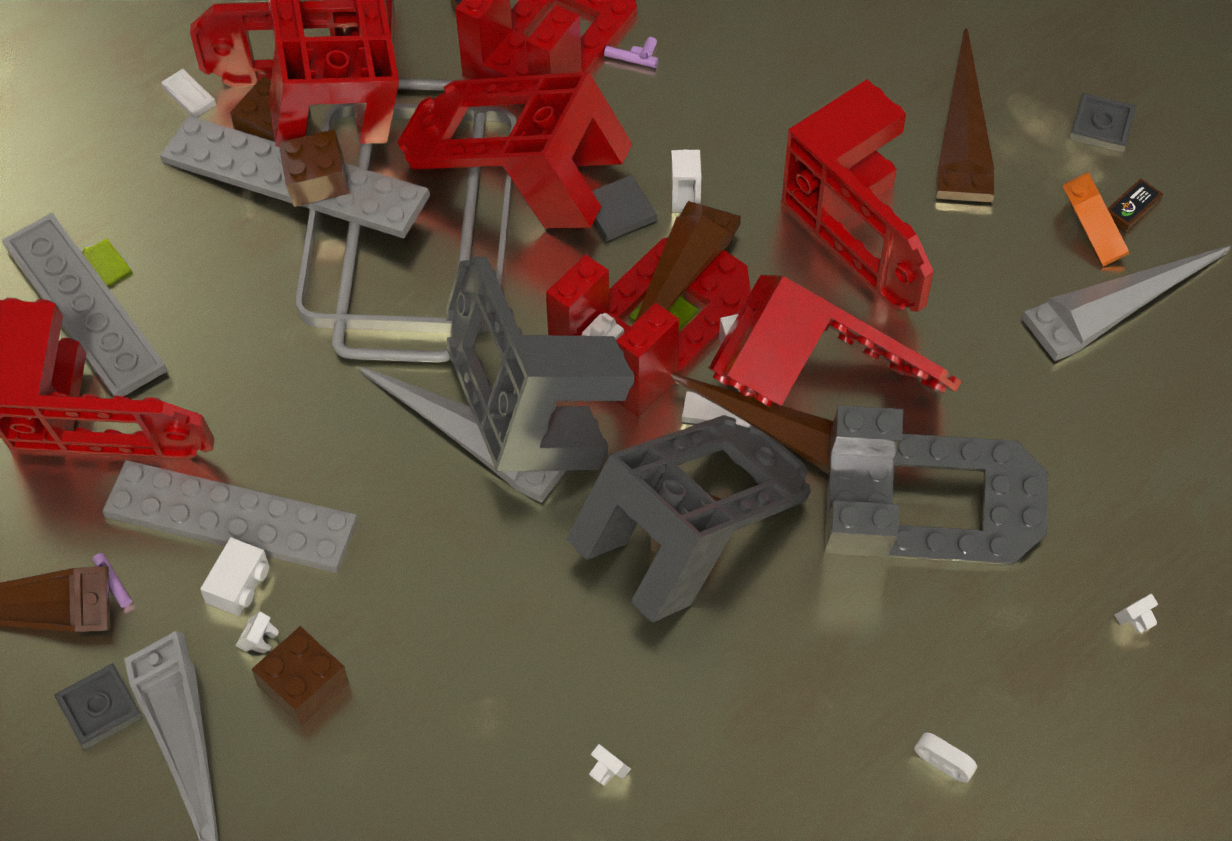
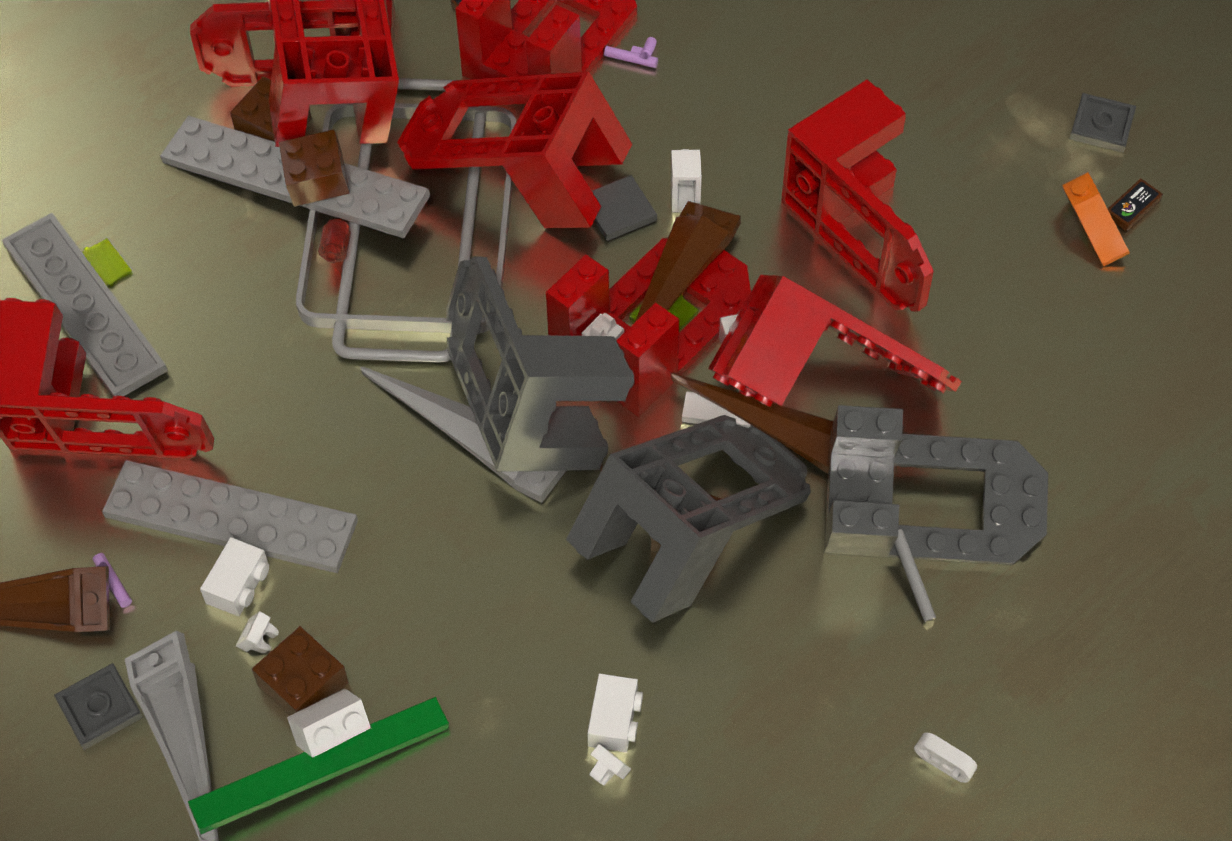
(188, 93): white tile -> none
(304, 772): none -> green tile
(328, 722): none -> white piece
(334, 241): none -> clear red brick
(613, 713): none -> white piece
(914, 577): none -> light grey bar
(966, 156): reddish brown plate -> none
(1081, 316): light grey plate -> none
(1139, 614): white tile -> none

